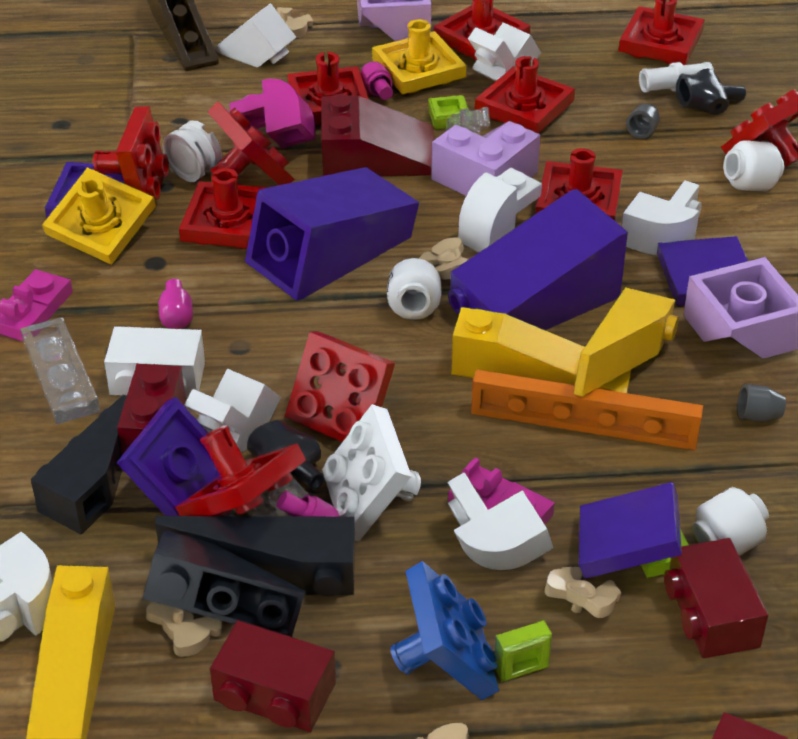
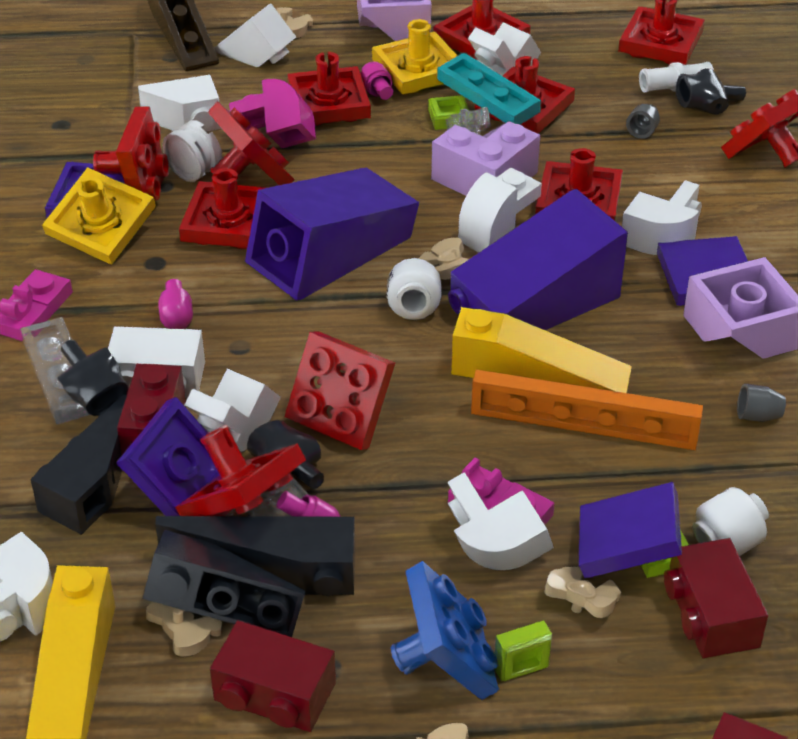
(92, 379): none -> black piece
(181, 101): none -> white slope
(369, 471): white plate -> none
(372, 136): dark red slope -> none
(488, 89): none -> teal plate
(626, 338): yellow slope -> none
(753, 166): white head -> none

